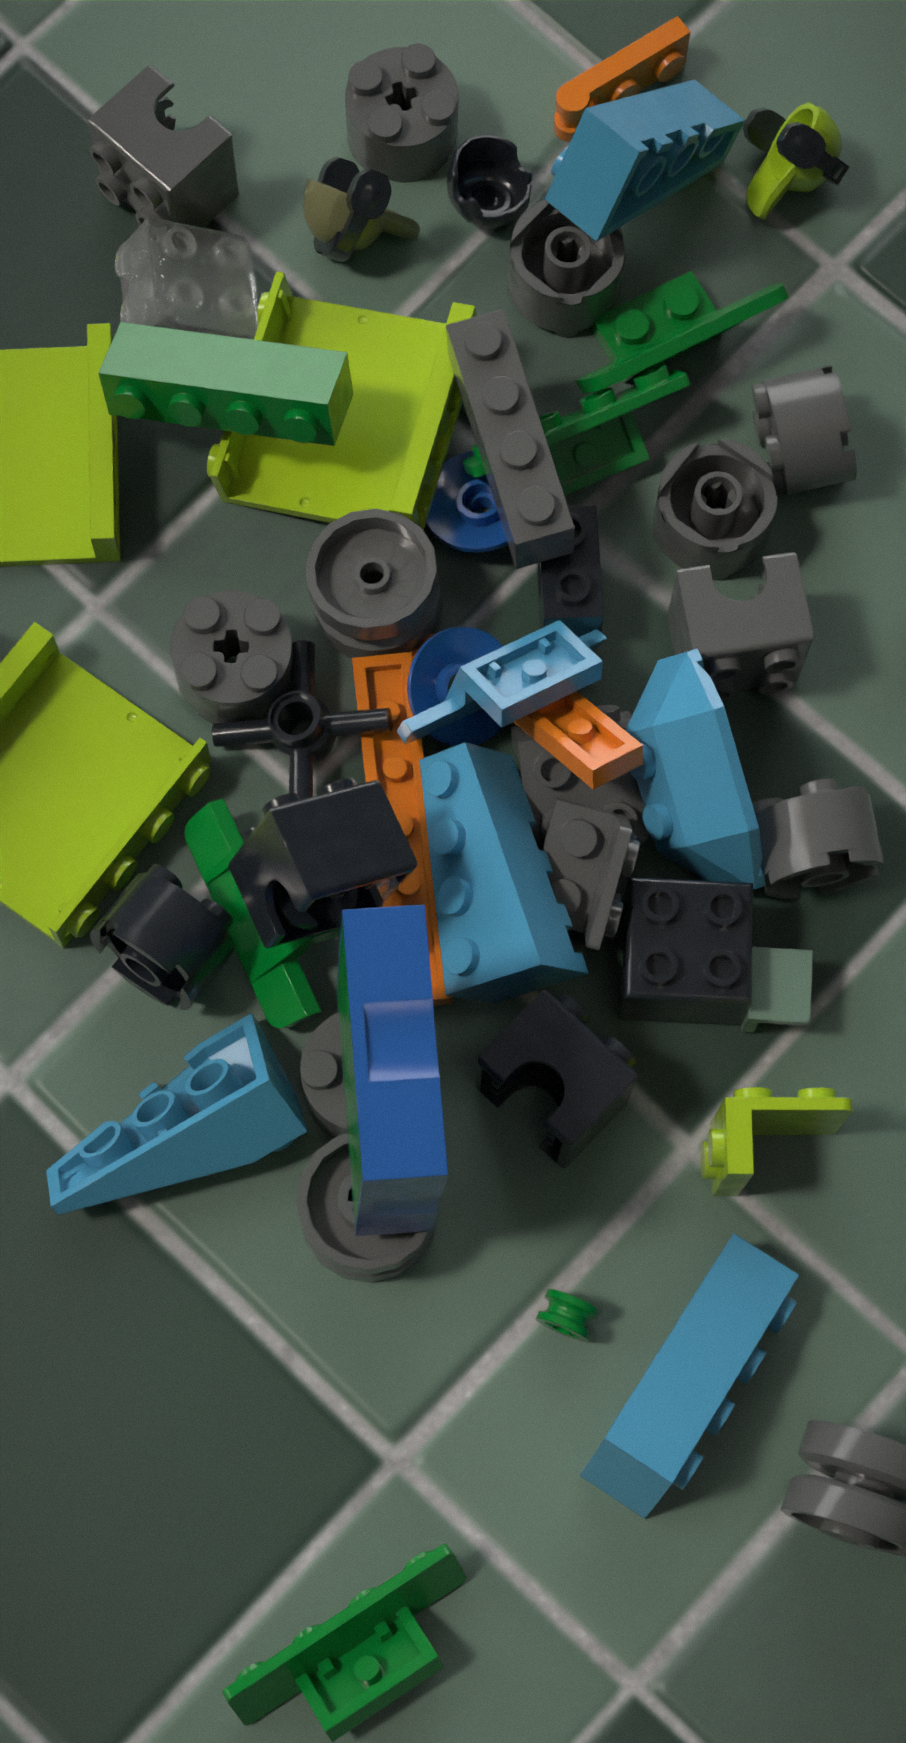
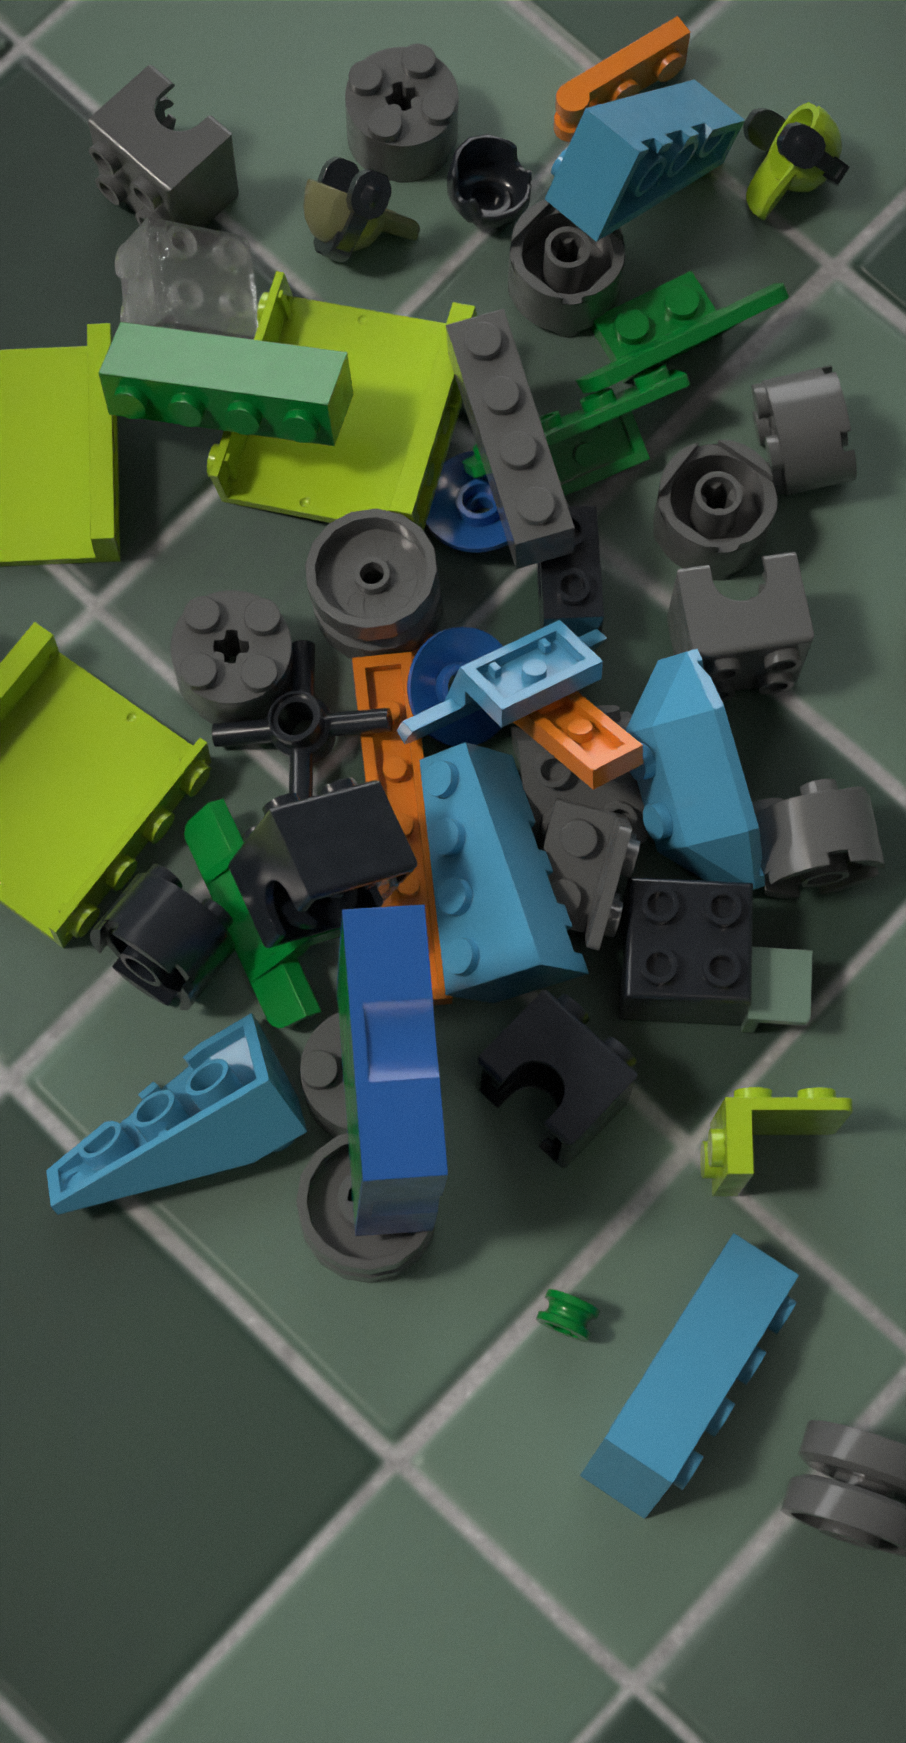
(357, 1656): green bracket -> none

